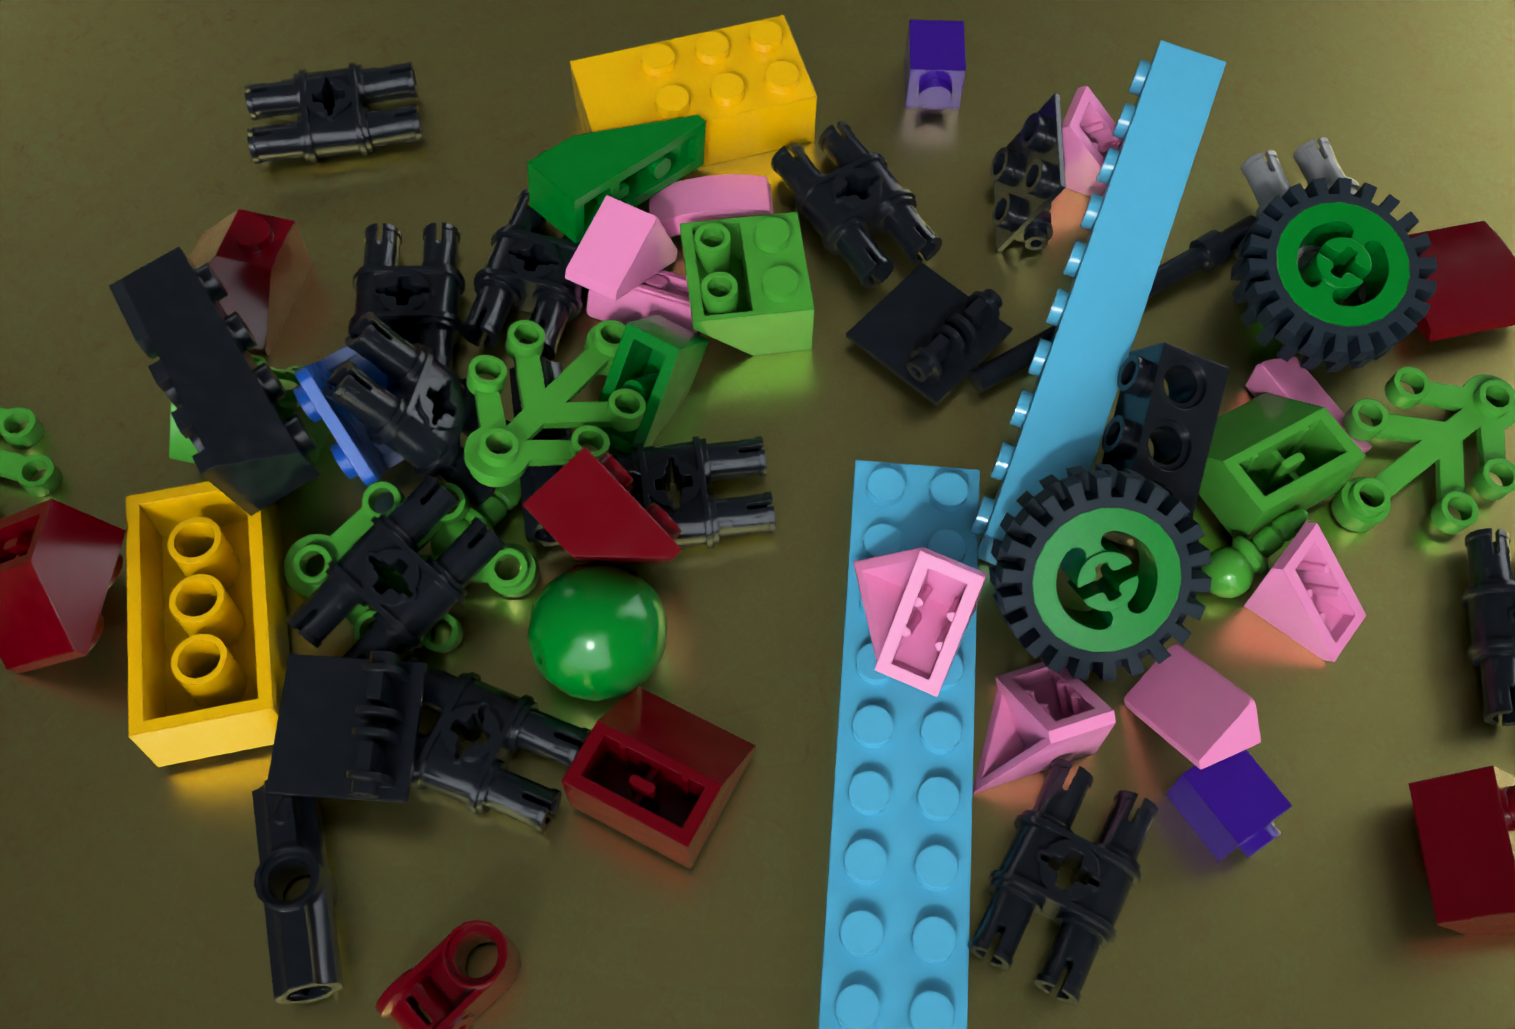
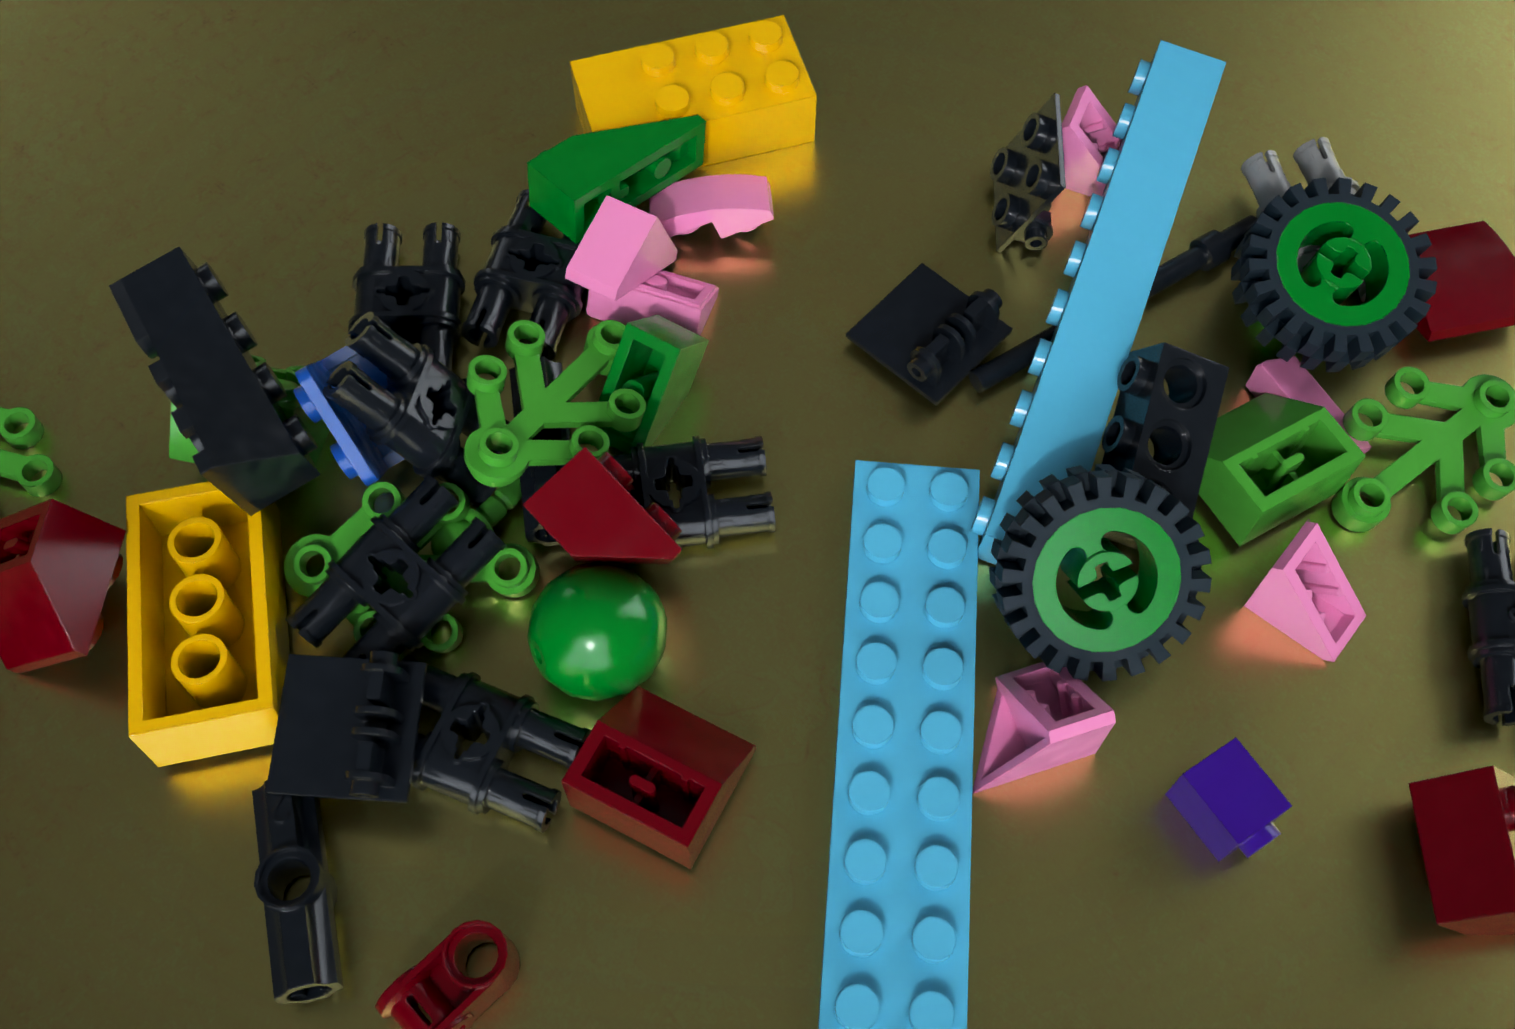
(260, 267): slope -> none
(333, 112): black pin -> none
(750, 282): bright green slope -> none
(855, 204): black pin -> none
(917, 612): bright pink slope -> none
(934, 64): dark purple brick -> none
(1099, 880): black pin -> none
(1195, 708): bright pink slope -> none
(1235, 566): bright green bar -> none

